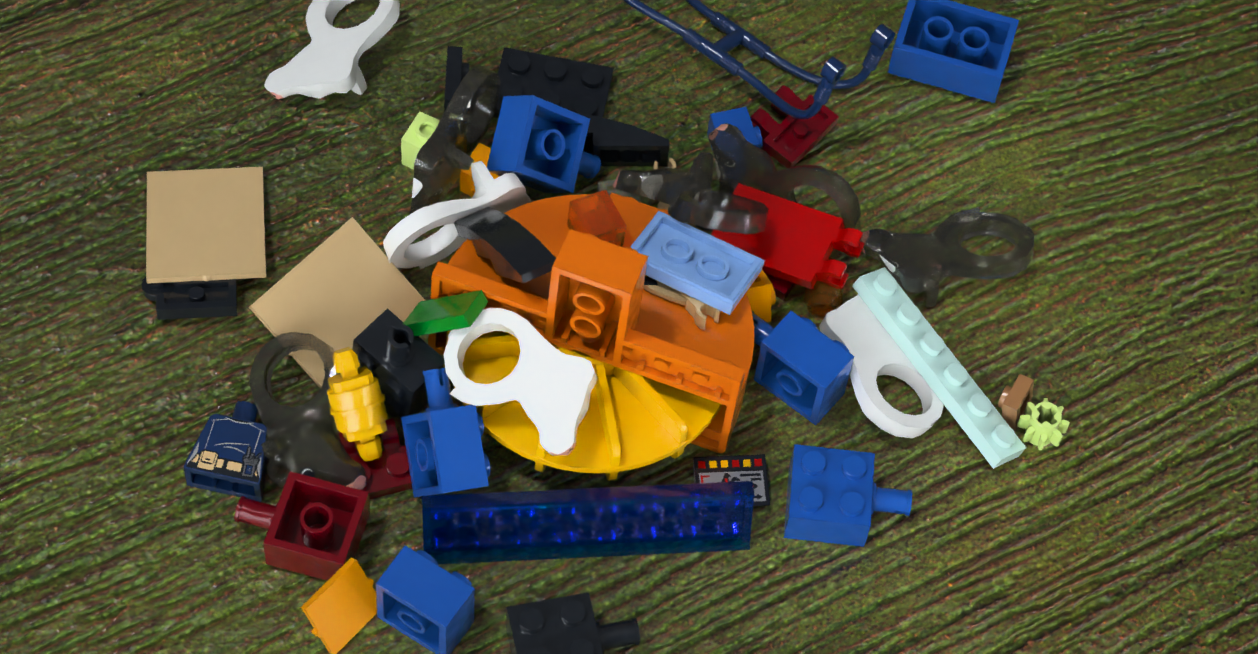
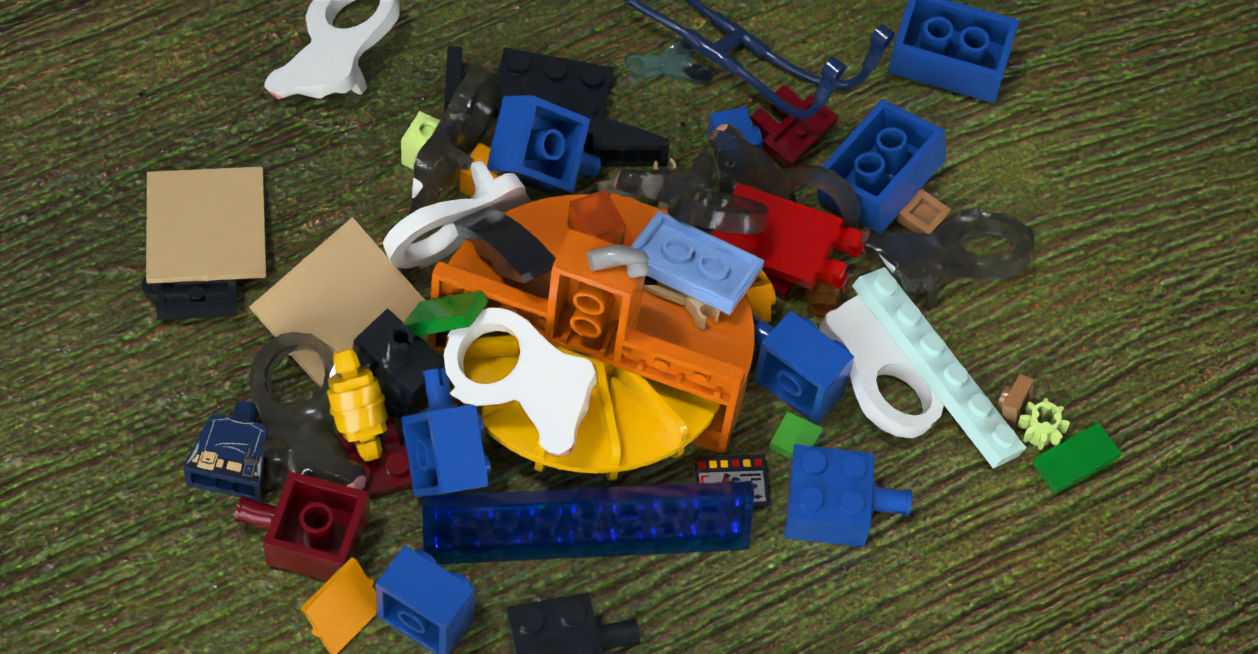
(619, 255): none -> light grey arm
(672, 63): none -> clear light blue piece
(794, 431): none -> bright green tile
(886, 162): none -> blue brick
(923, 213): none -> medium nougat plate
(1076, 458): none -> green tile

